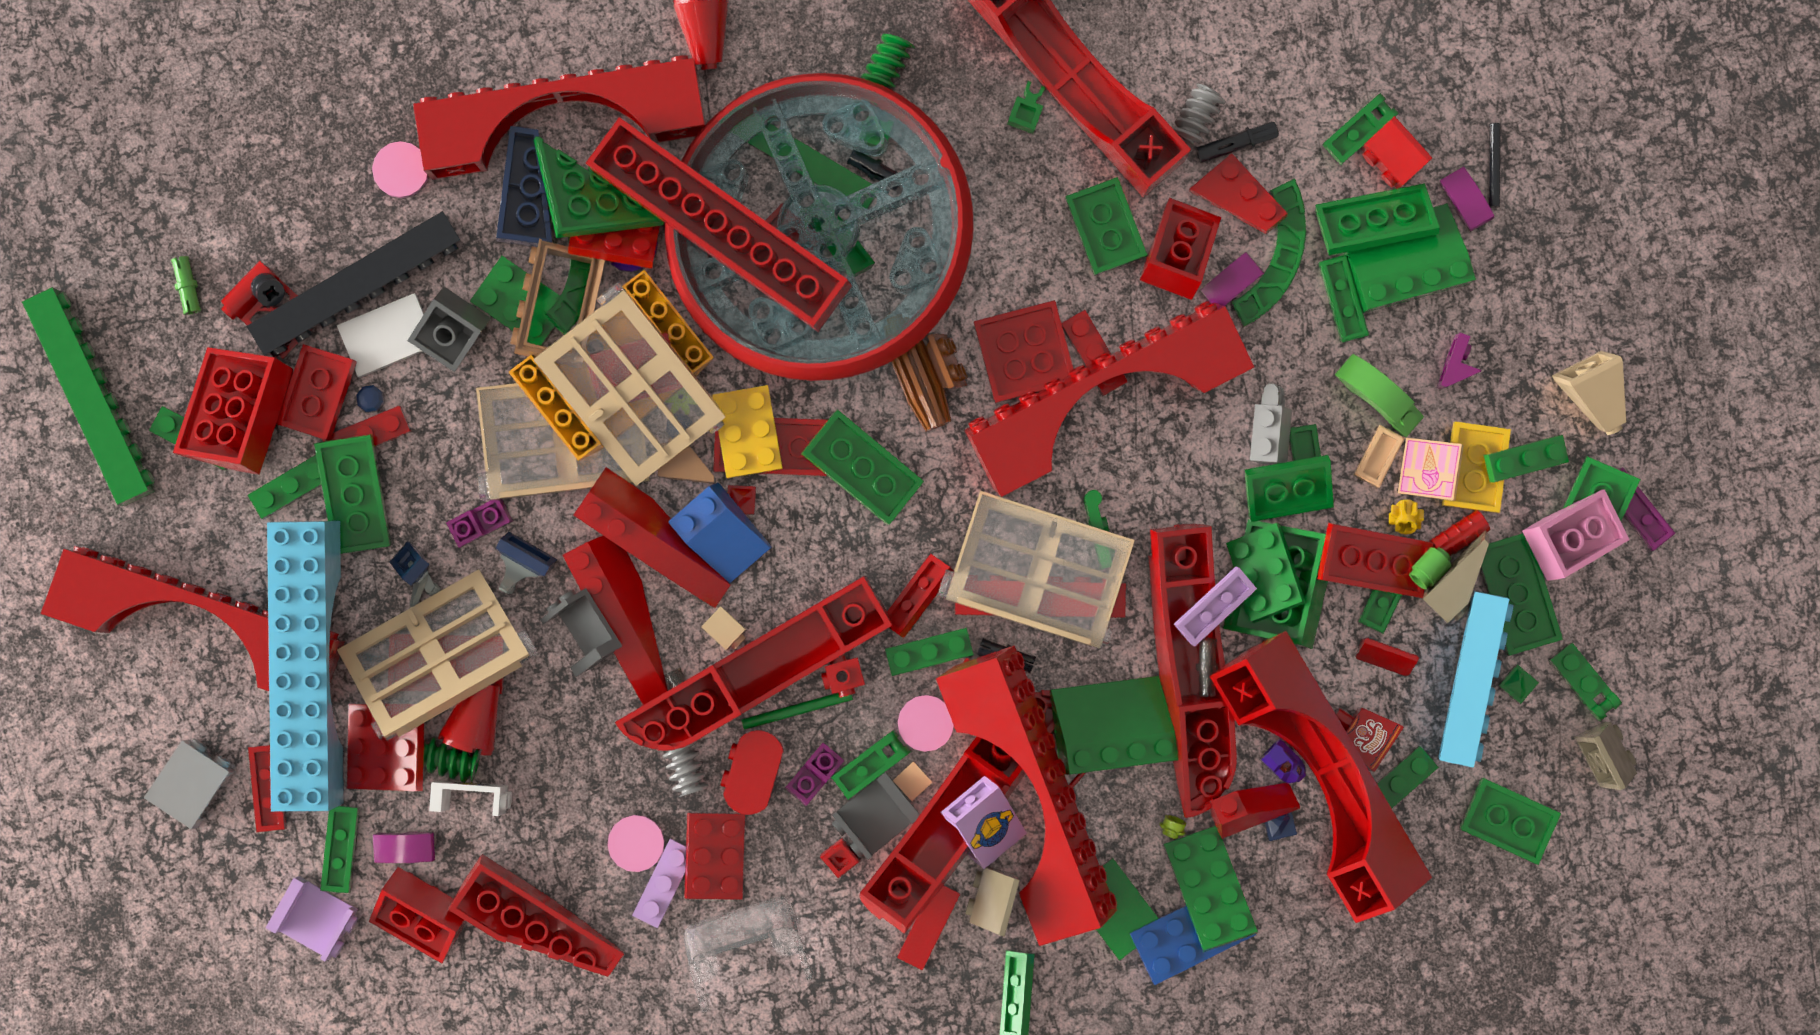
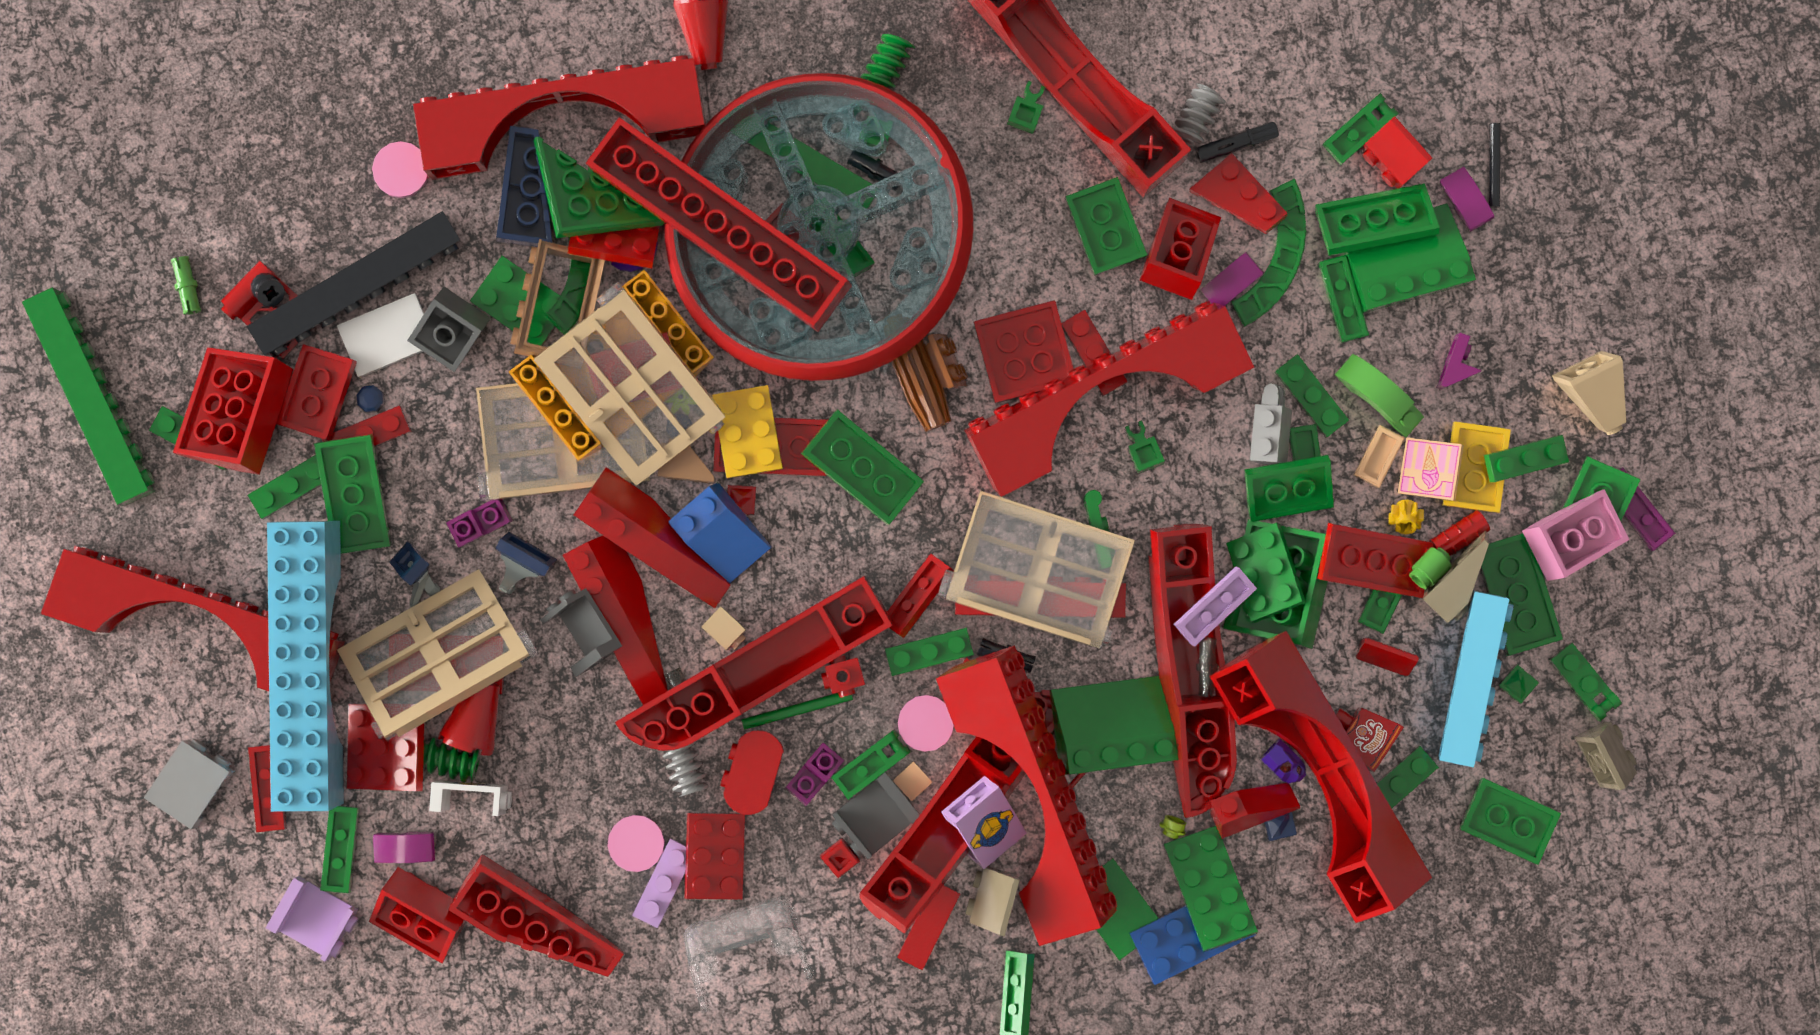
(1144, 452): none -> green plate
(1311, 396): none -> green plate

